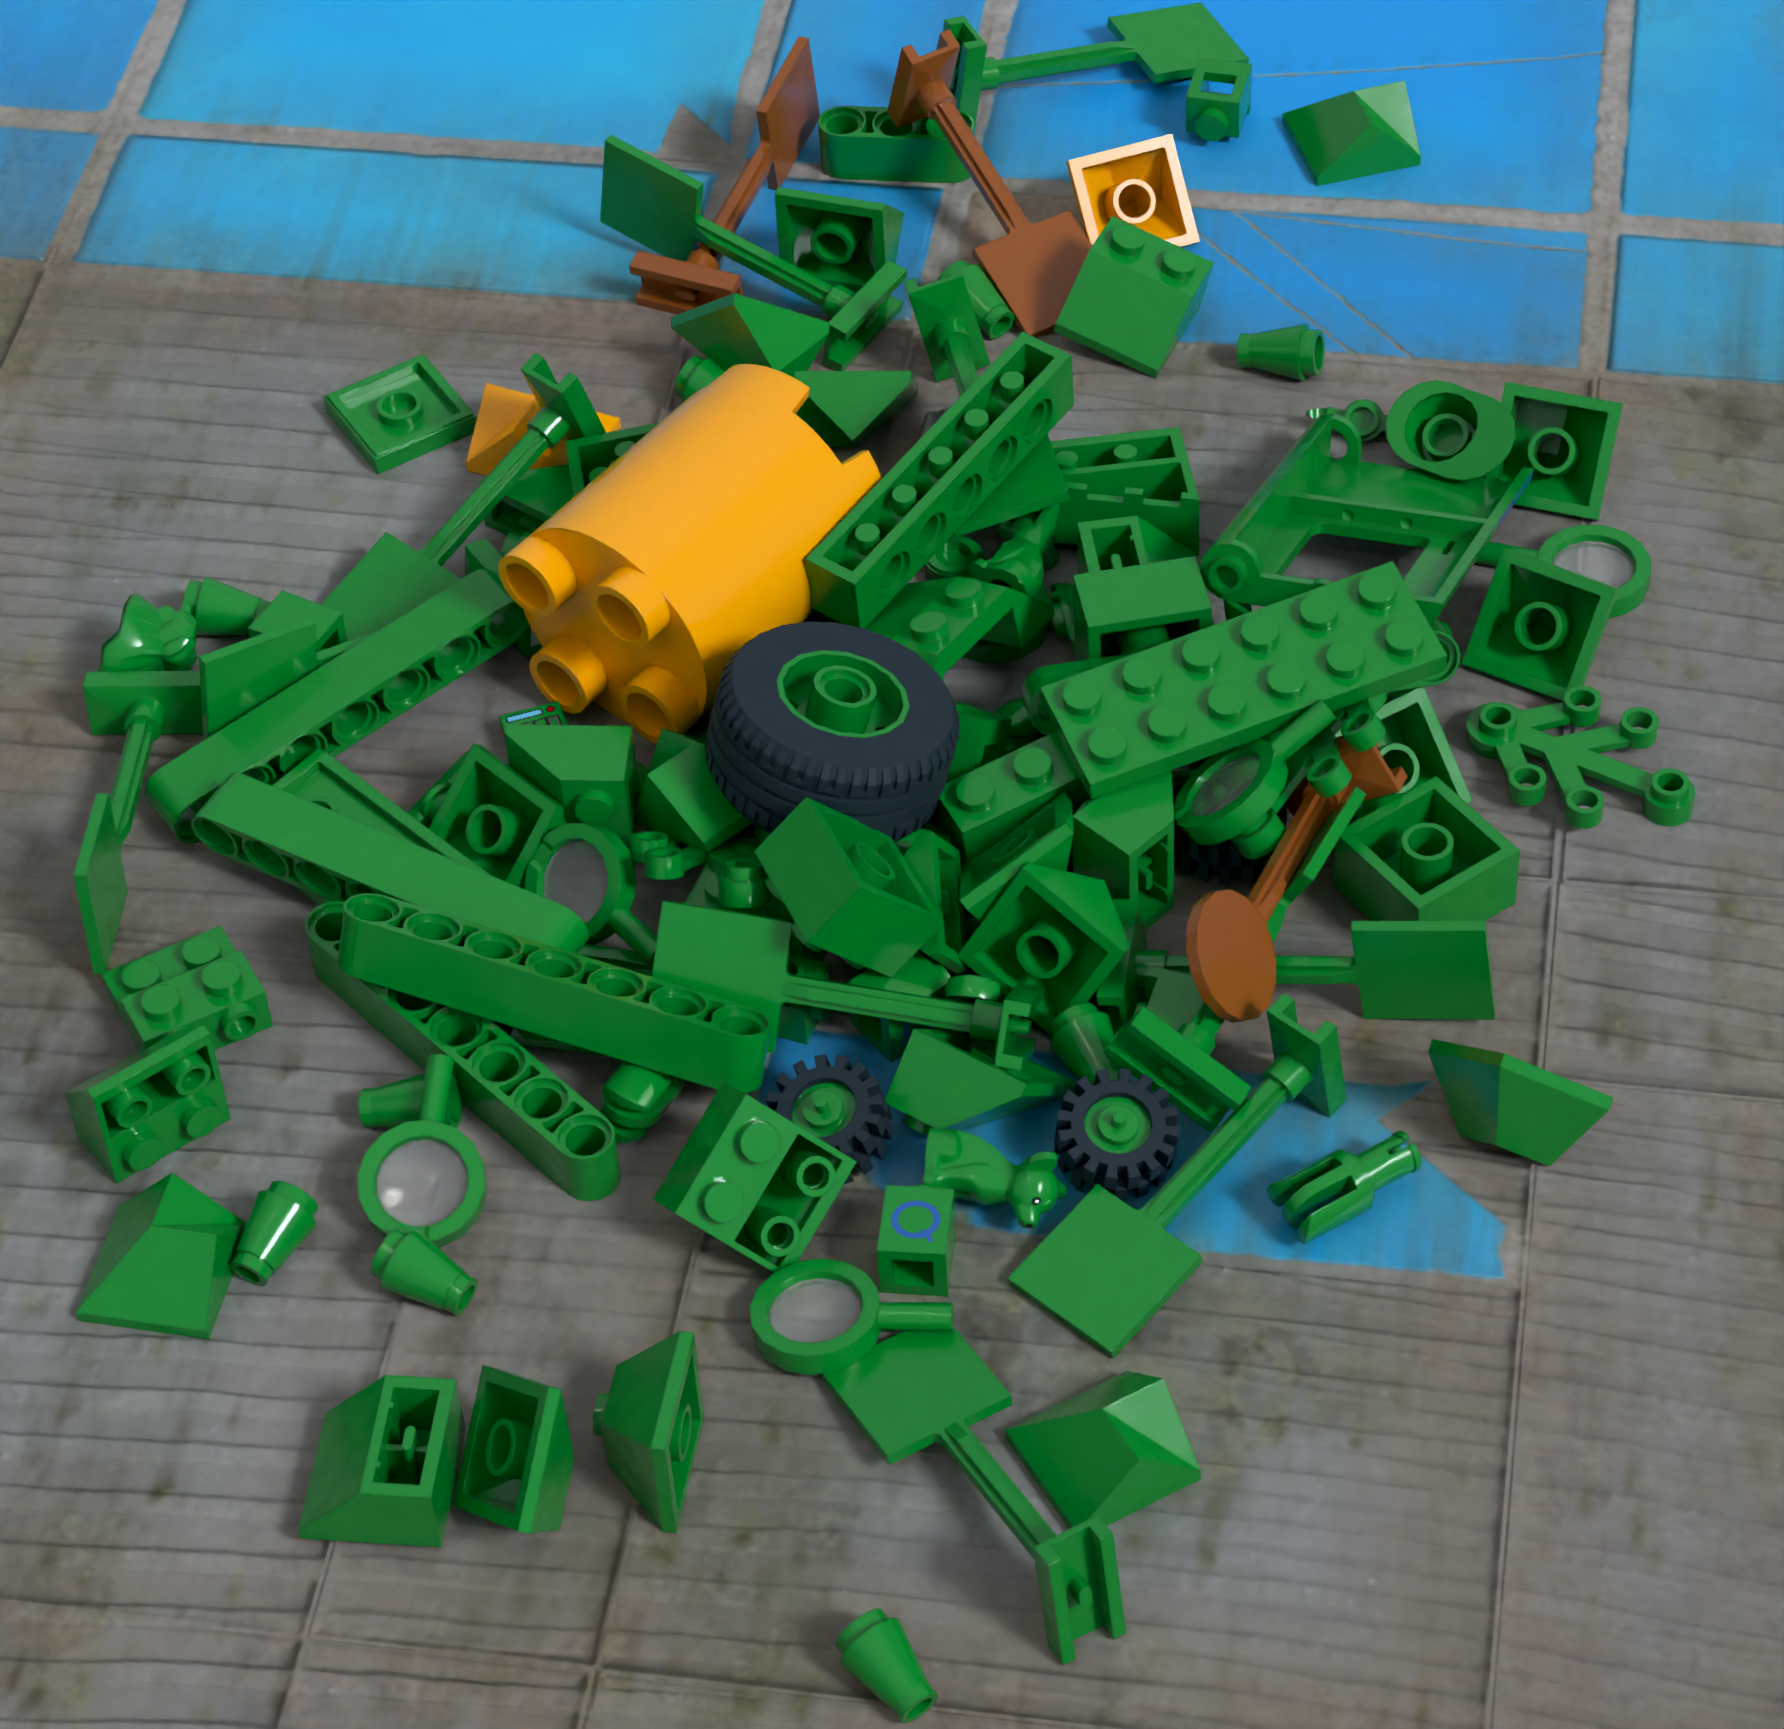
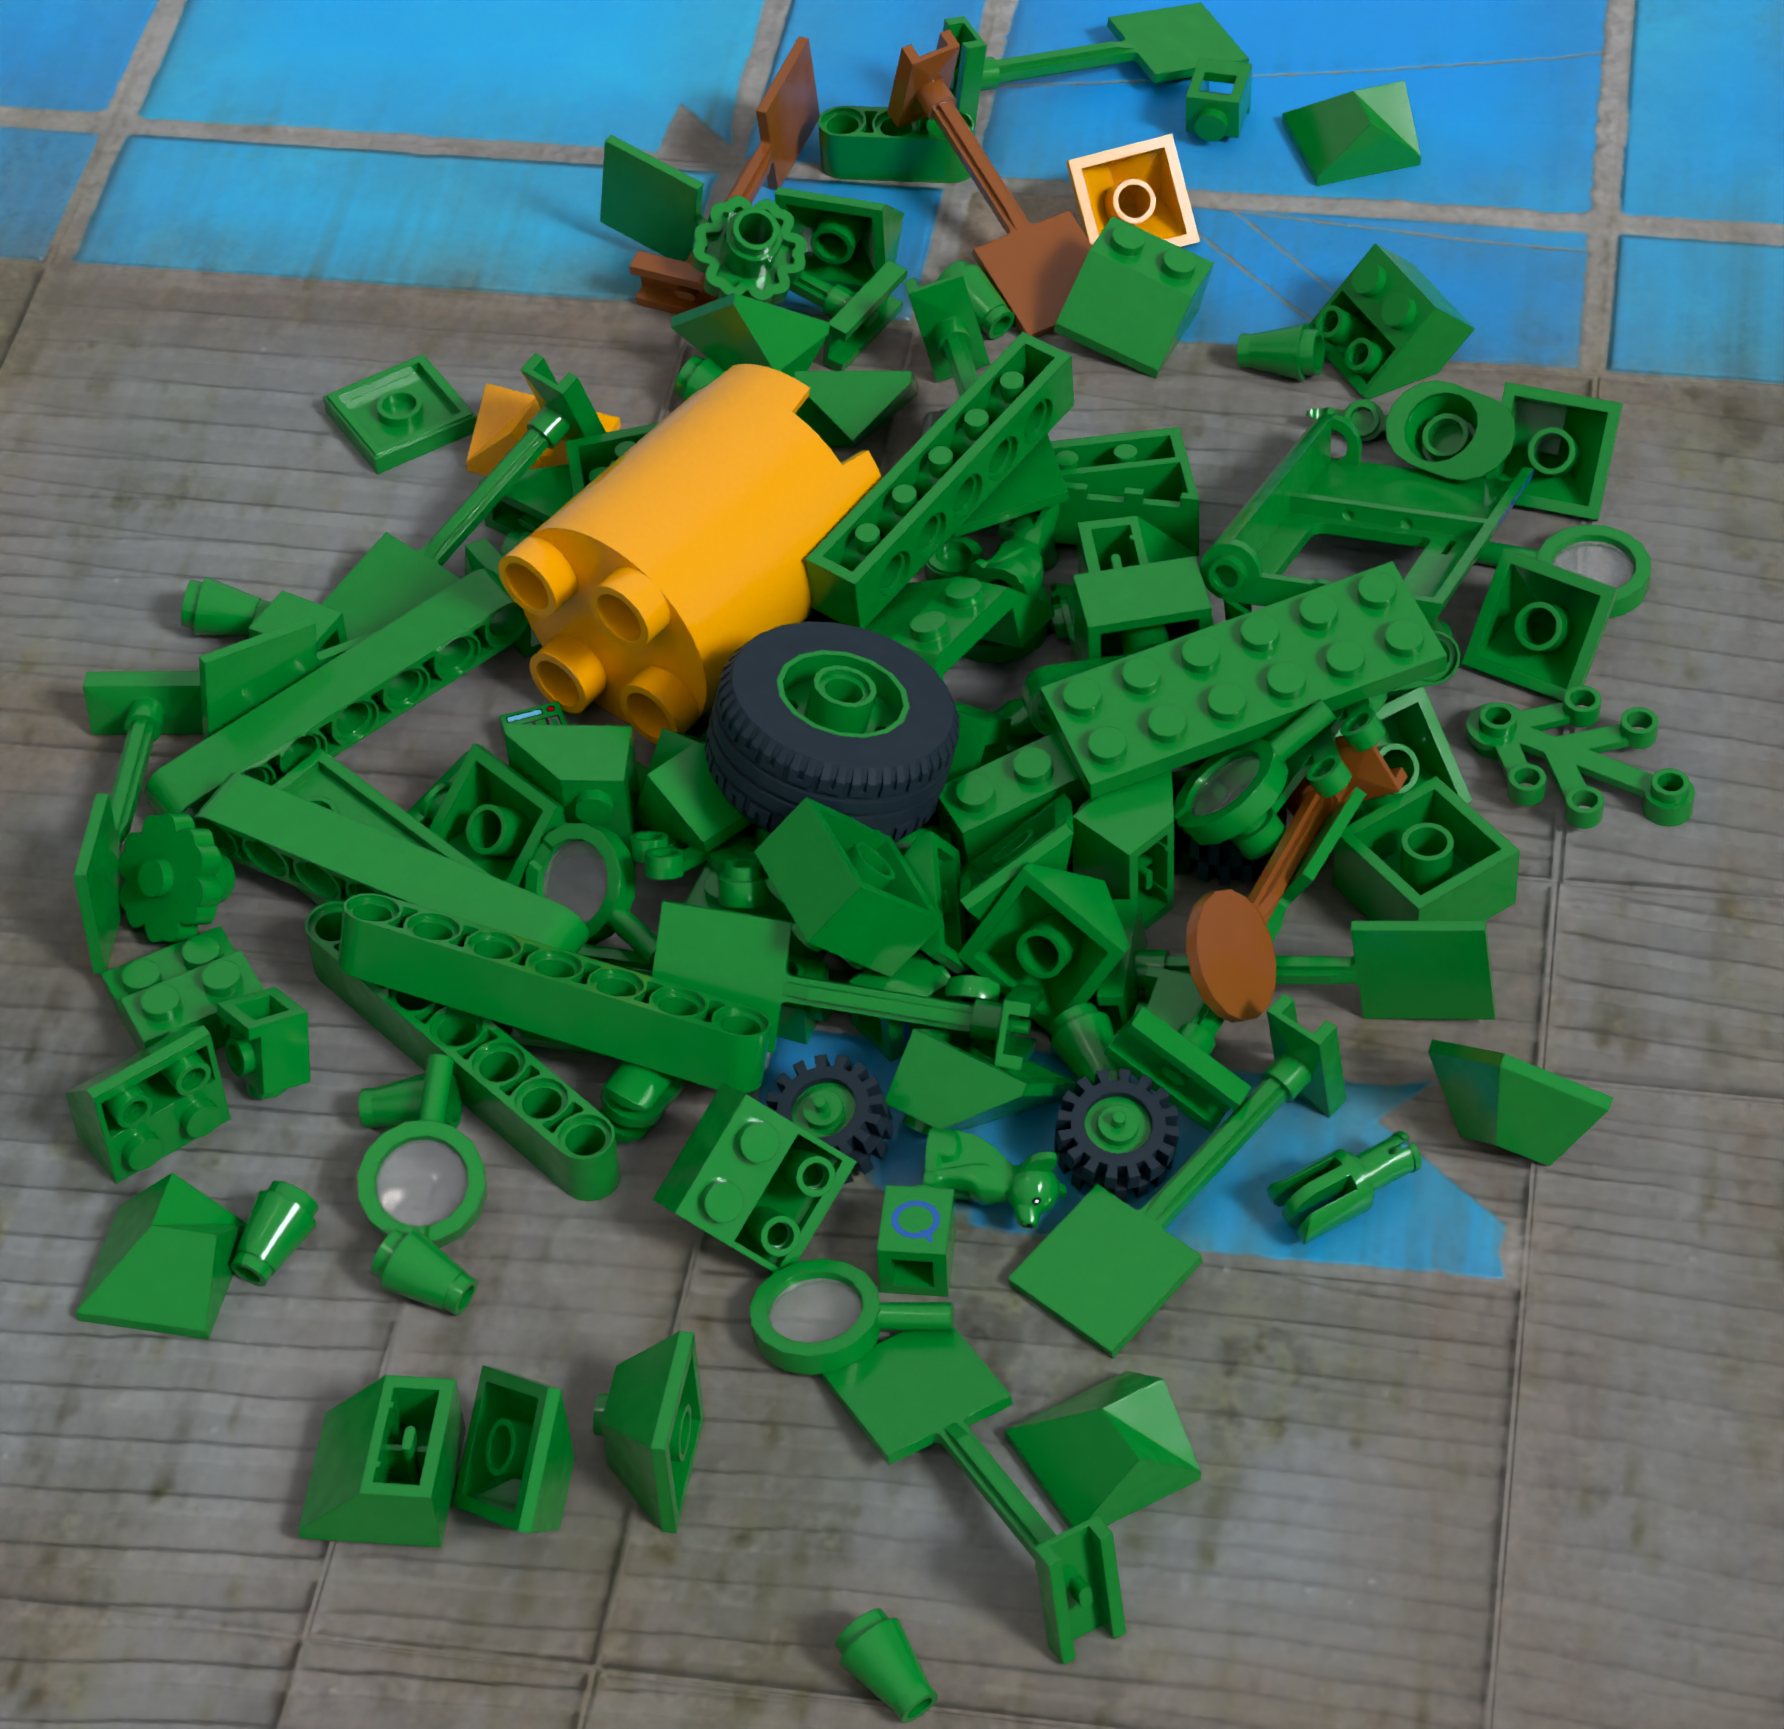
(151, 639): green hair -> none
(173, 877): none -> green plant
(267, 1041): none -> green brick
(748, 250): none -> green plant
(1389, 325): none -> green slope

